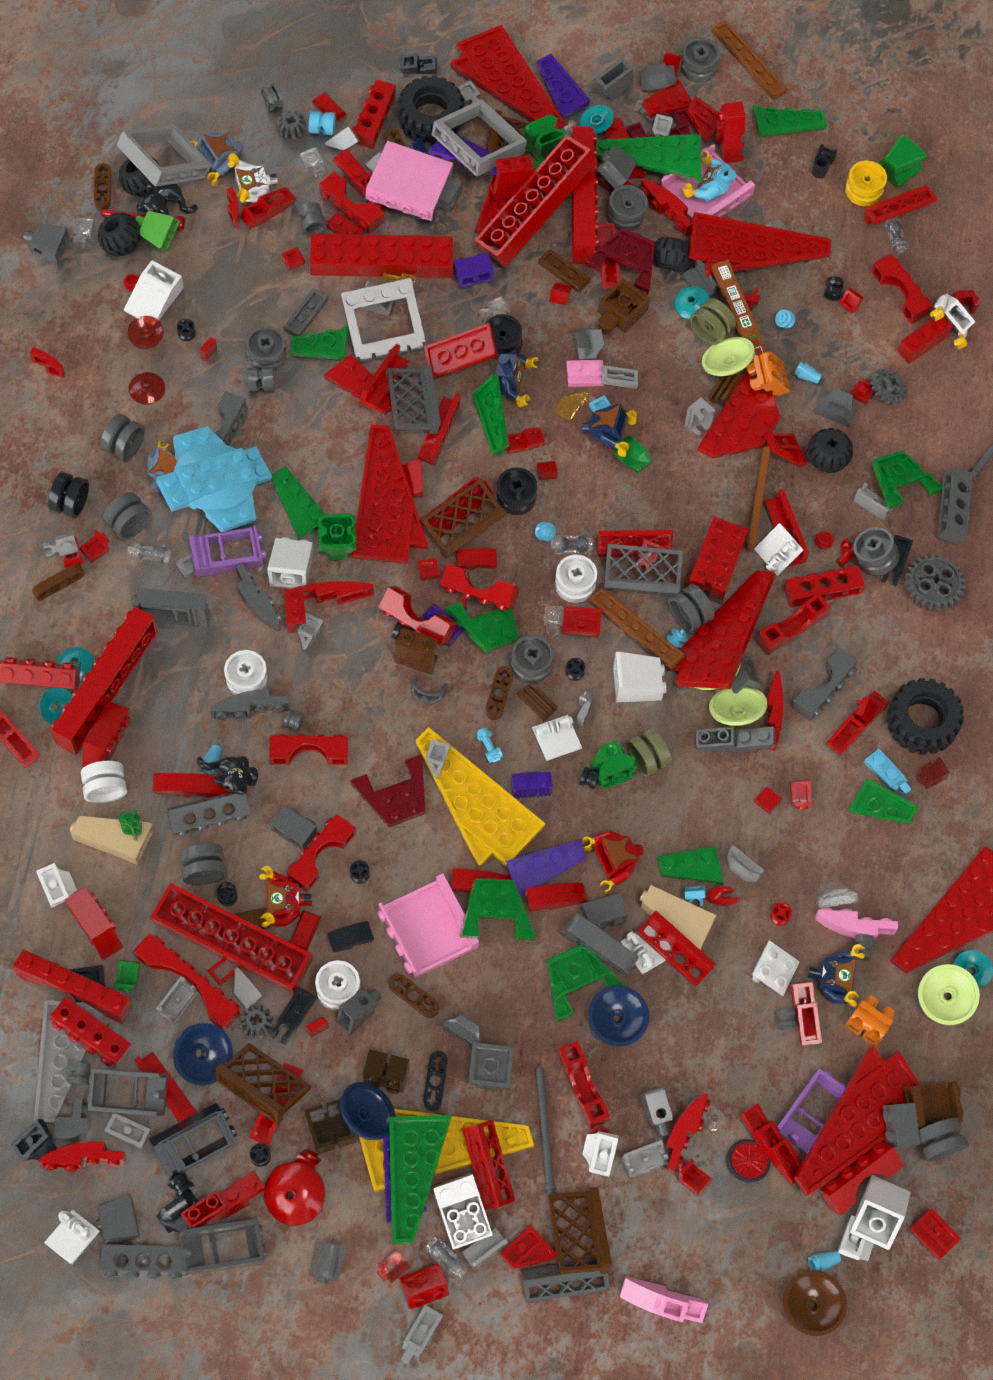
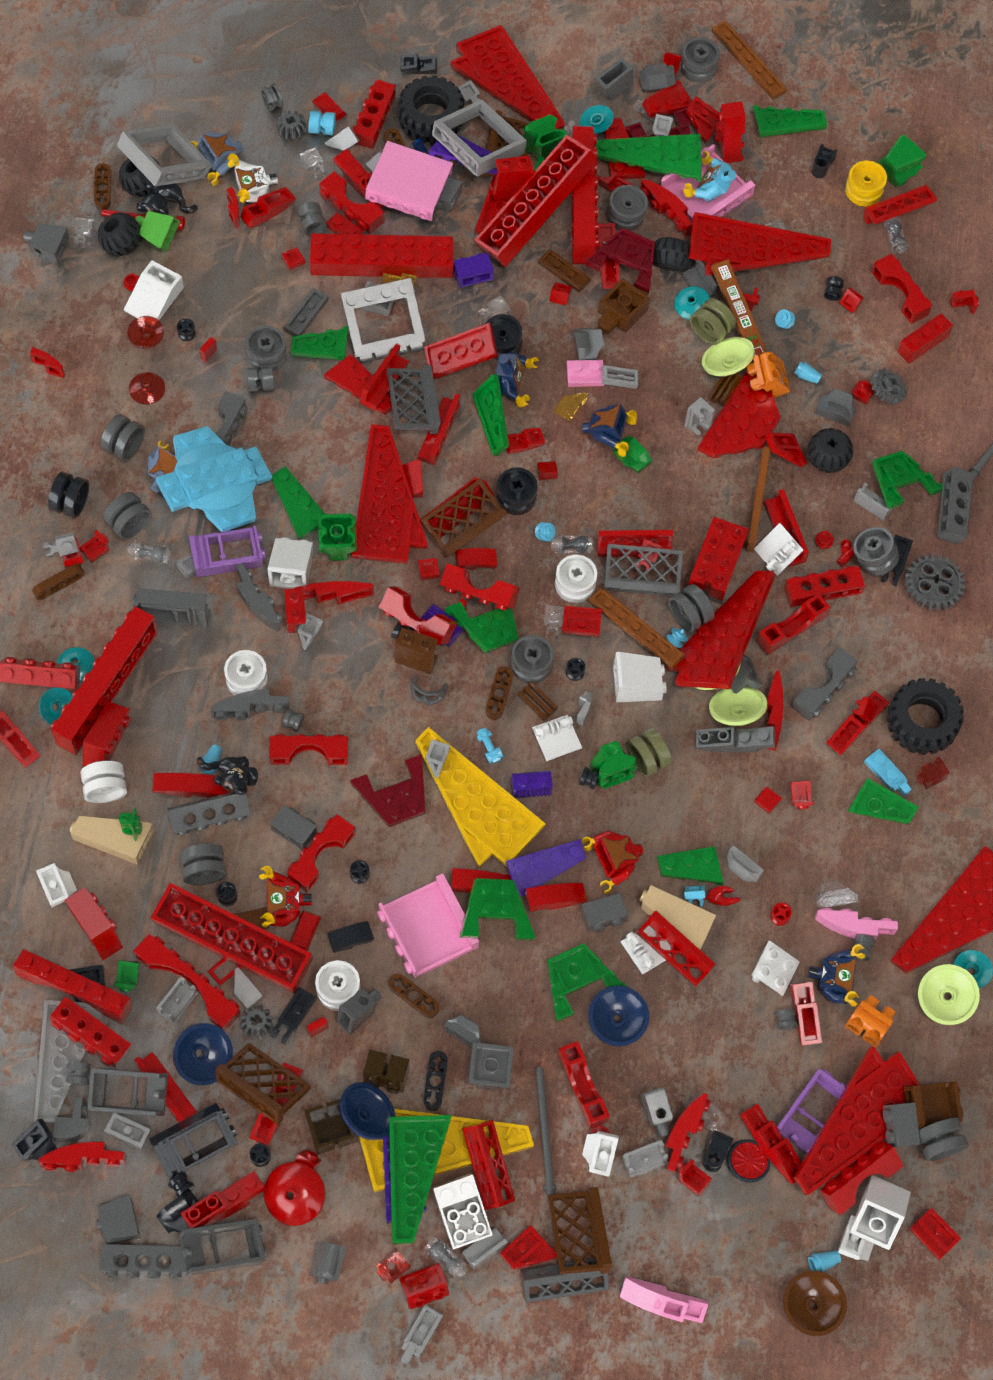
(71, 1236): white hinge -> none
(562, 88): dark purple wing -> none
(599, 403): medium azure tile -> none
(600, 943): dark grey beam -> none
(616, 166): dark grey torso -> none
(718, 1149): none -> black piece
(956, 314): white torso -> none

